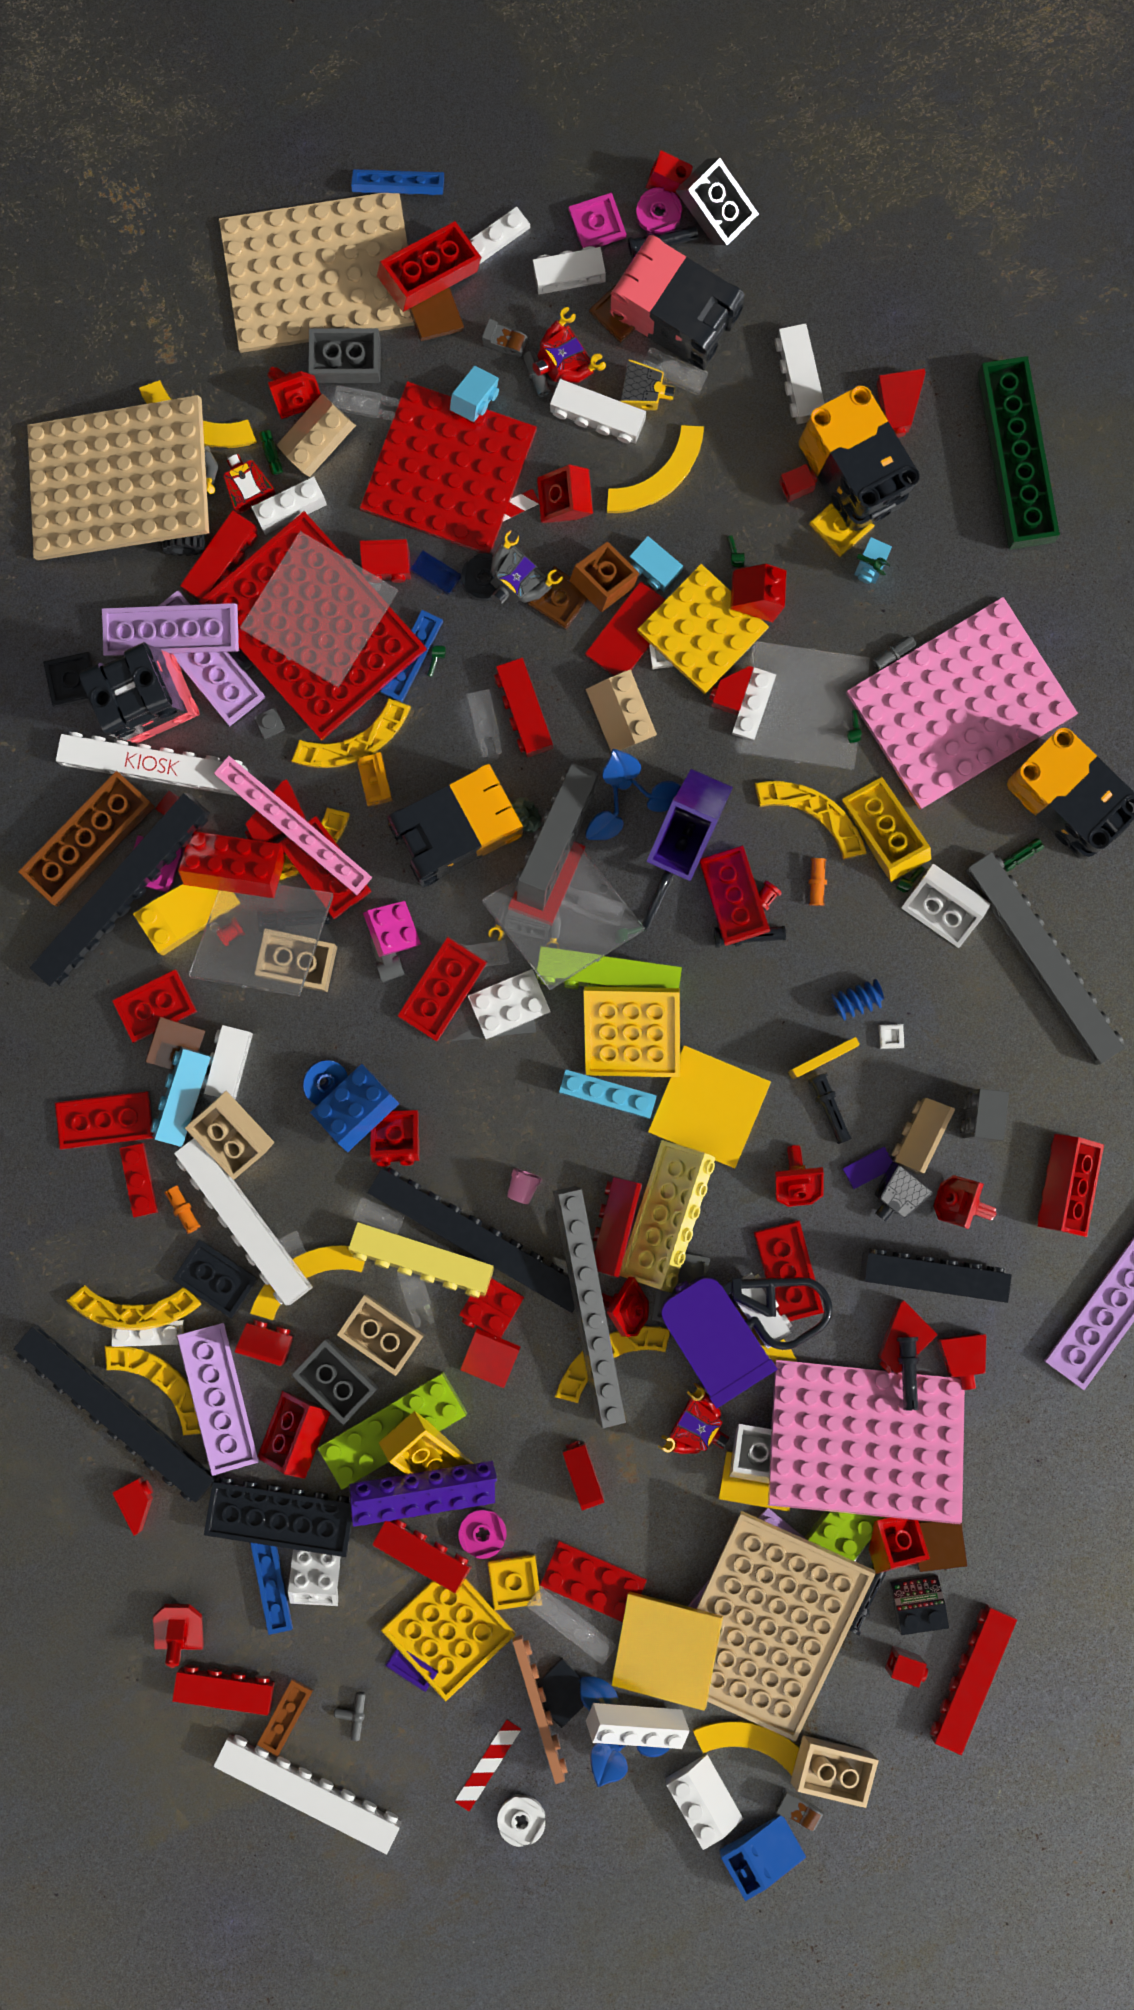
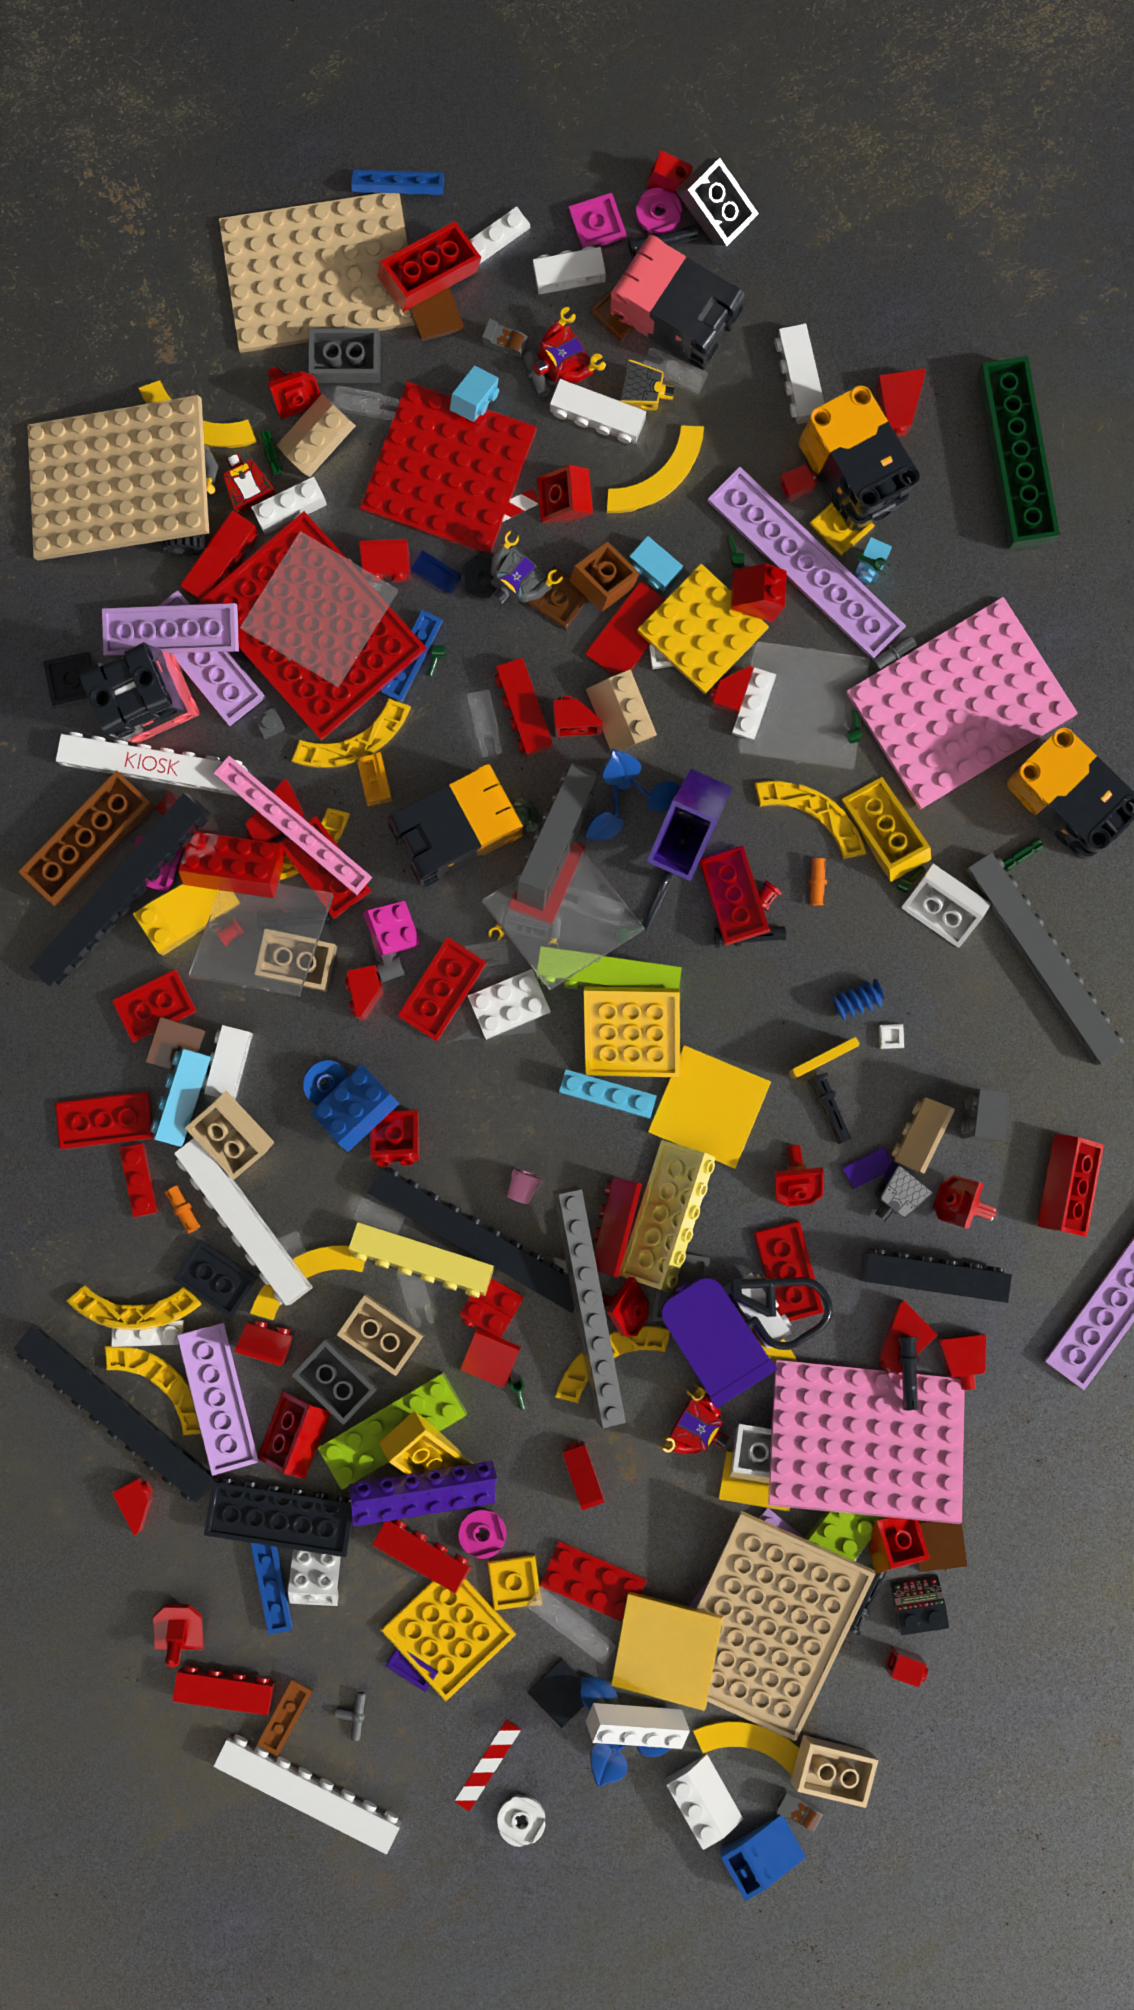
(365, 989): none -> red slope
(517, 1388): none -> dark green hand
(543, 1717): nougat plate -> none
(574, 718): none -> red slope
(806, 562): none -> lavender plate
(973, 1679): red brick -> none

